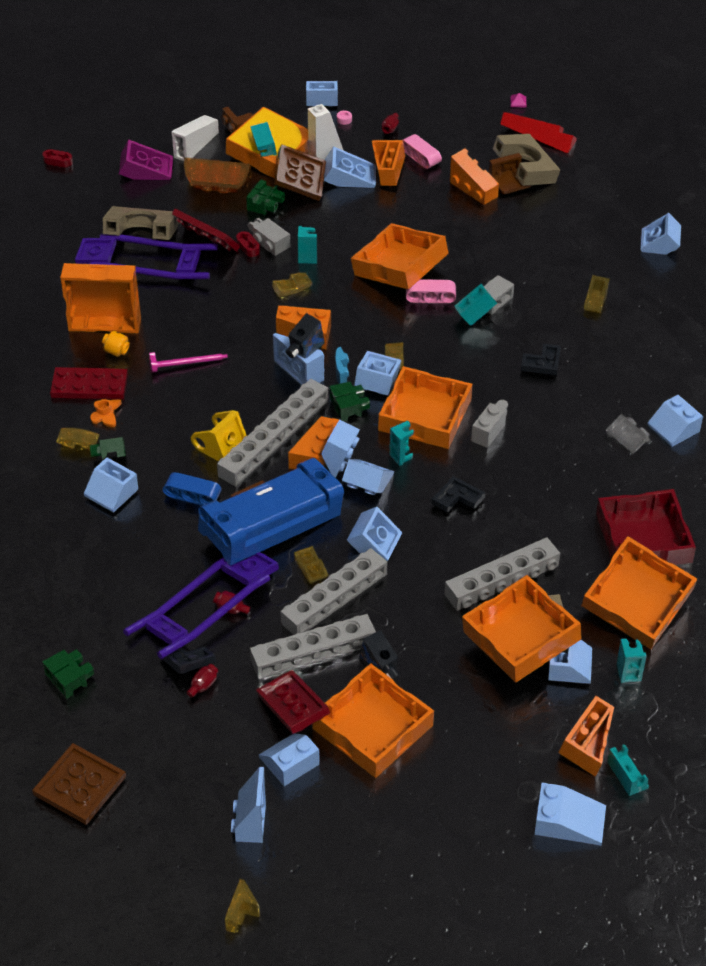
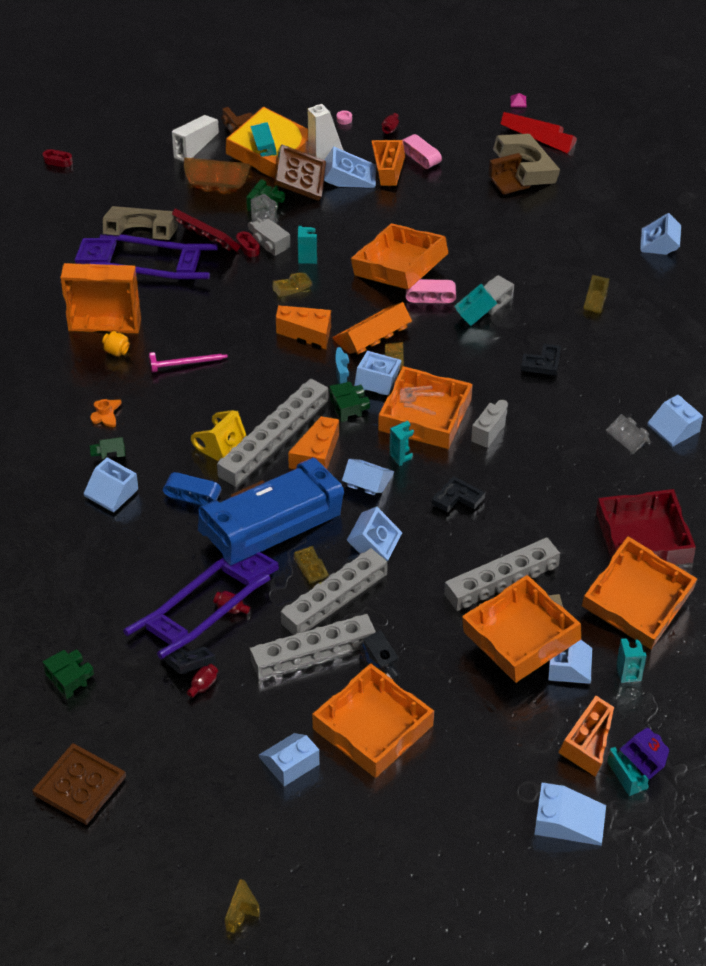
(72, 436): clear yellow slope -> none
(89, 383): dark red plate -> none
(144, 163): magenta slope -> none
(250, 809): light blue slope -> none
(263, 208): none -> clear bracket
(293, 701): dark red plate -> none
(298, 367): light blue slope -> none
(305, 337): black torso -> none
(322, 93): light blue slope -> none
(339, 447): light blue slope -> none
(373, 328): none -> orange slope
(409, 394): none -> clear plant
(472, 179): orange wedge -> none
(646, 752): none -> dark purple torso

